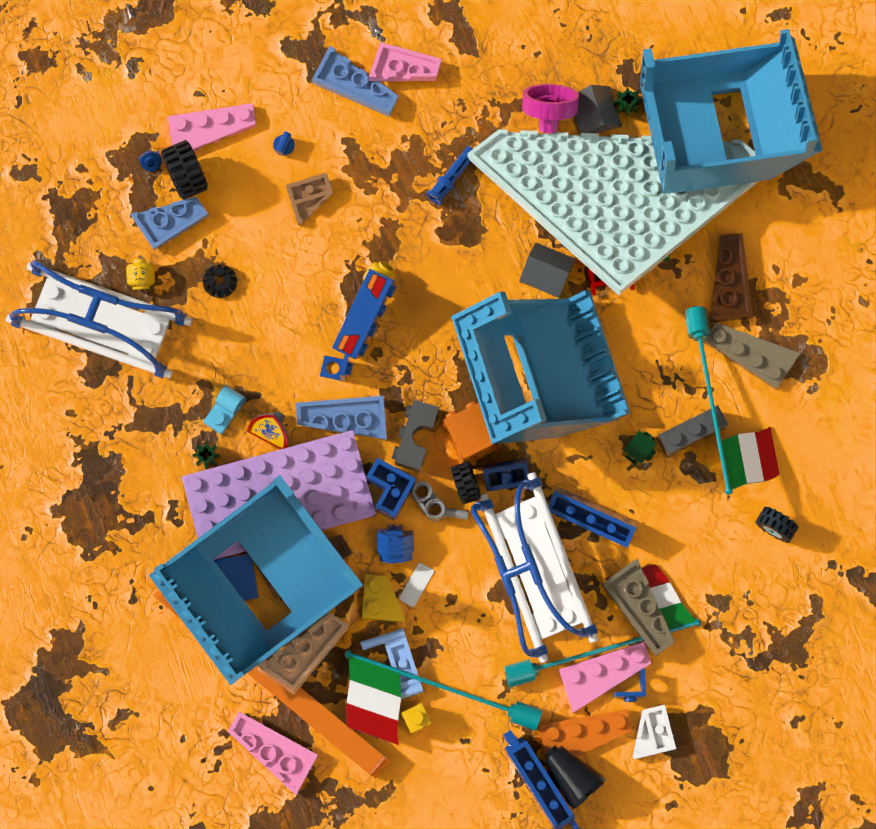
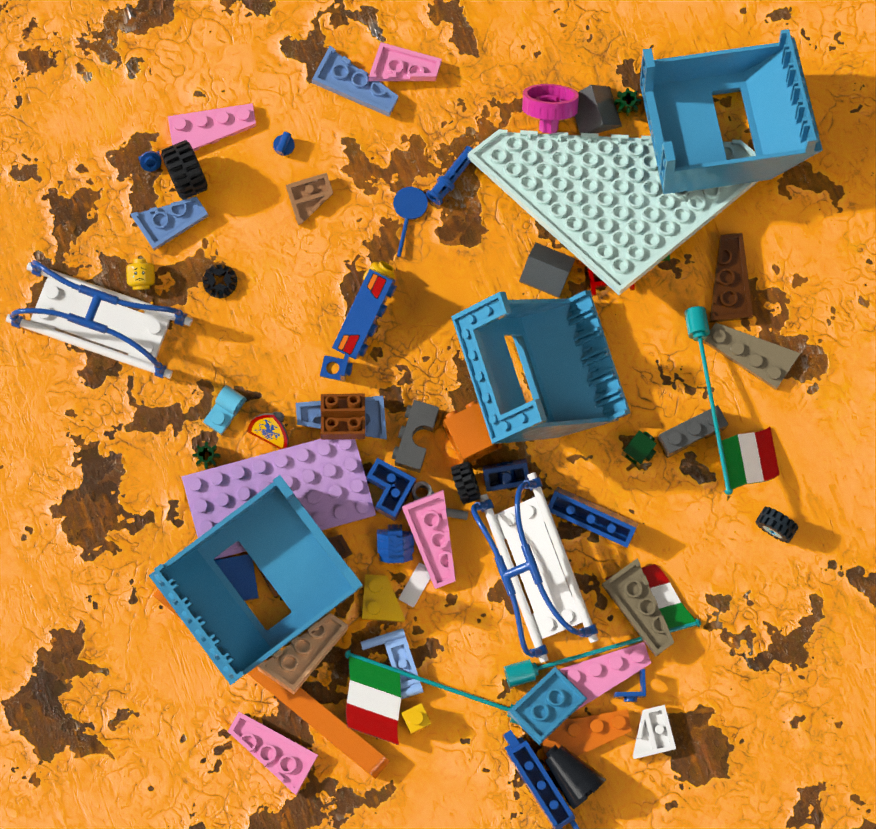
(342, 416): none -> dark orange slope
(409, 204): none -> blue piece
(431, 532): none -> bright pink wing
(547, 705): none -> dark azure tile

